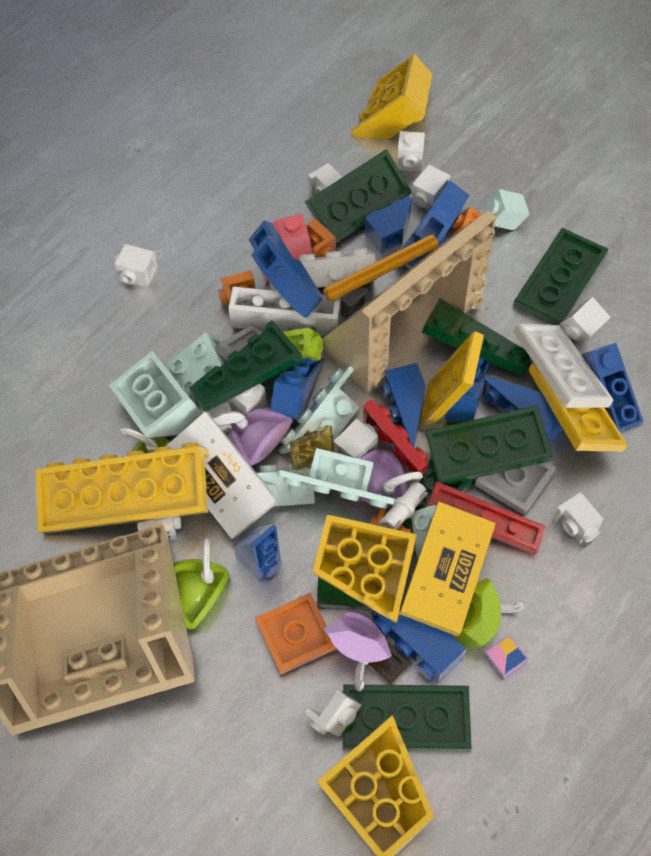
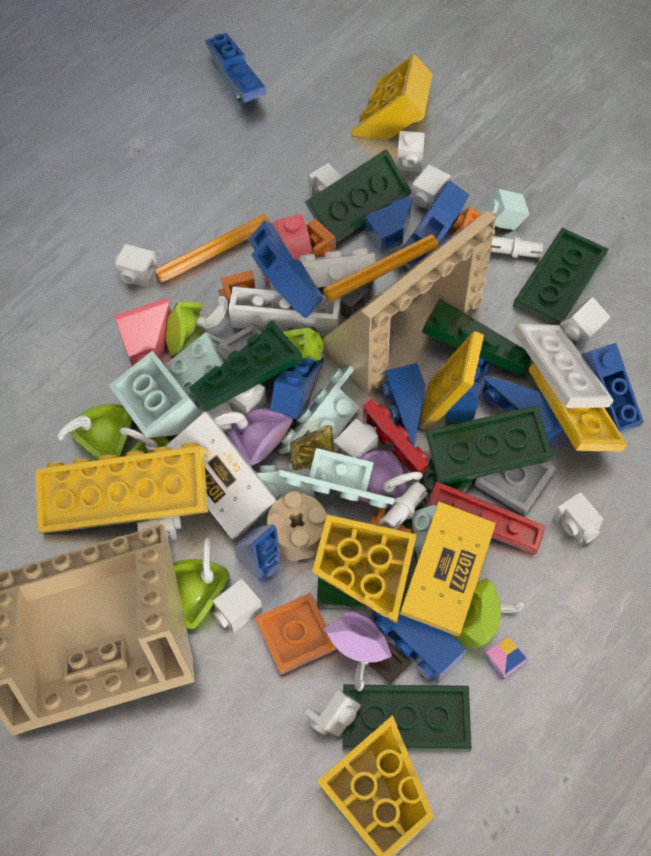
(99, 429): none -> lime hat
(144, 330): none -> coral slope
(185, 323): none -> lime hat
(209, 249): none -> light orange axle
(234, 69): none -> blue slope
(236, 606): none -> white brick
(308, 519): none -> tan brick
(517, 247): none -> white pin

